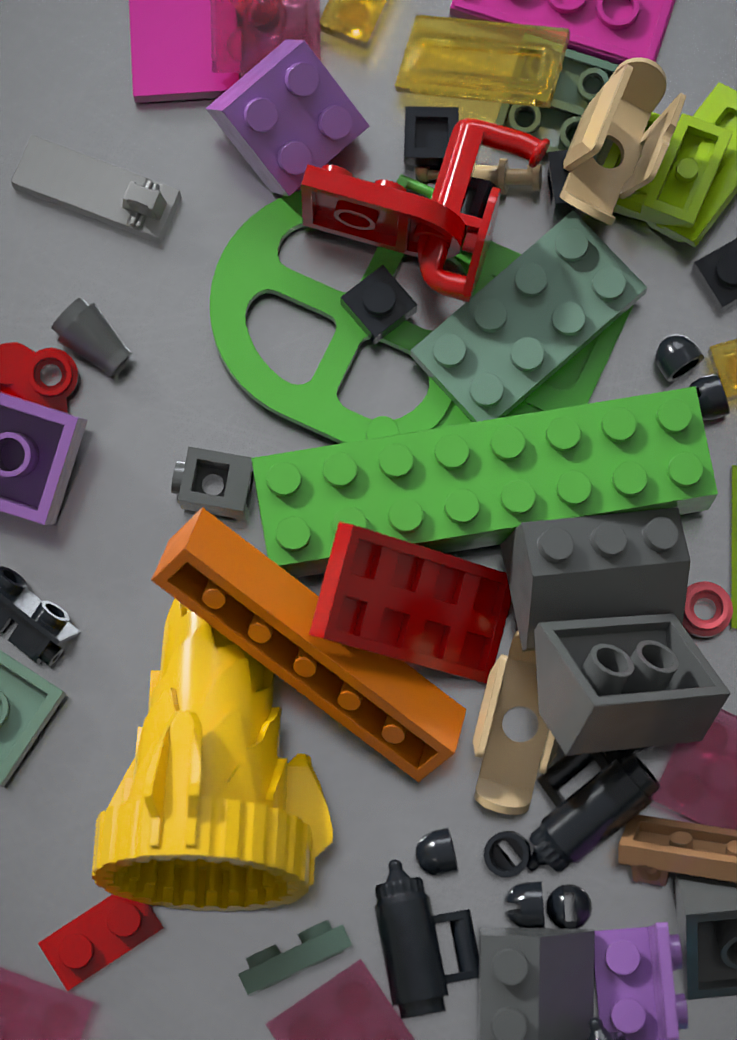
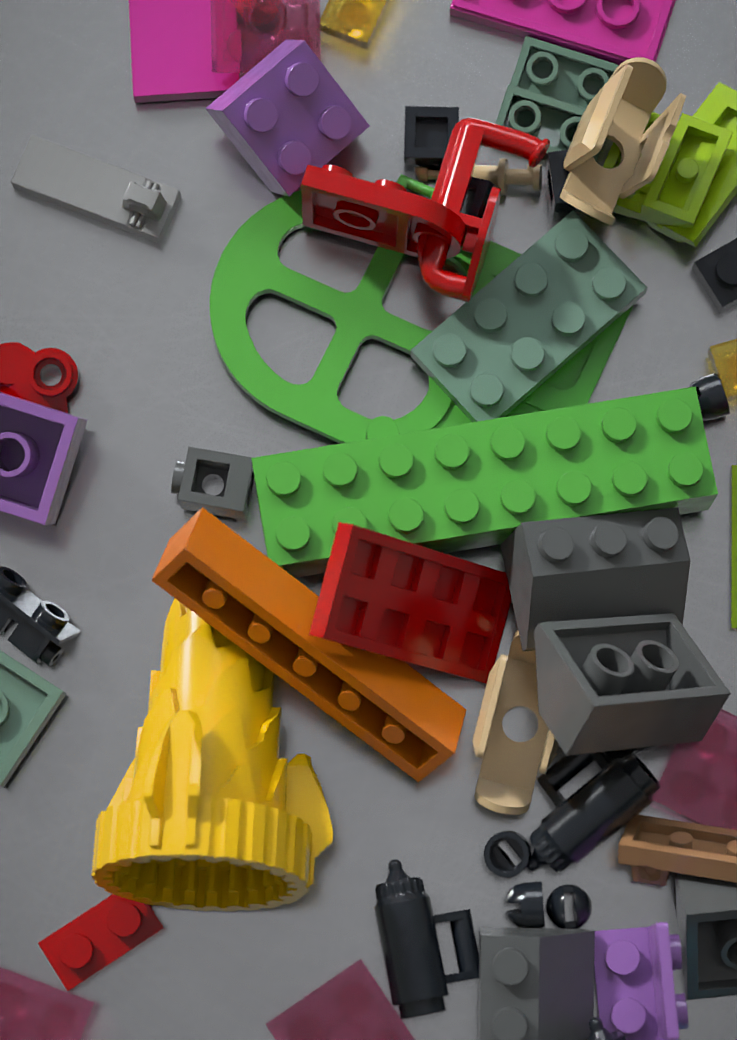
(90, 335): dark grey cone -> none
(272, 967): sand green plate -> none
(378, 304): black plate -> none
(437, 853): black hinge -> none
(483, 60): clear yellow piece -> none
(677, 356): black hinge -> none
(720, 602): coral plate -> none

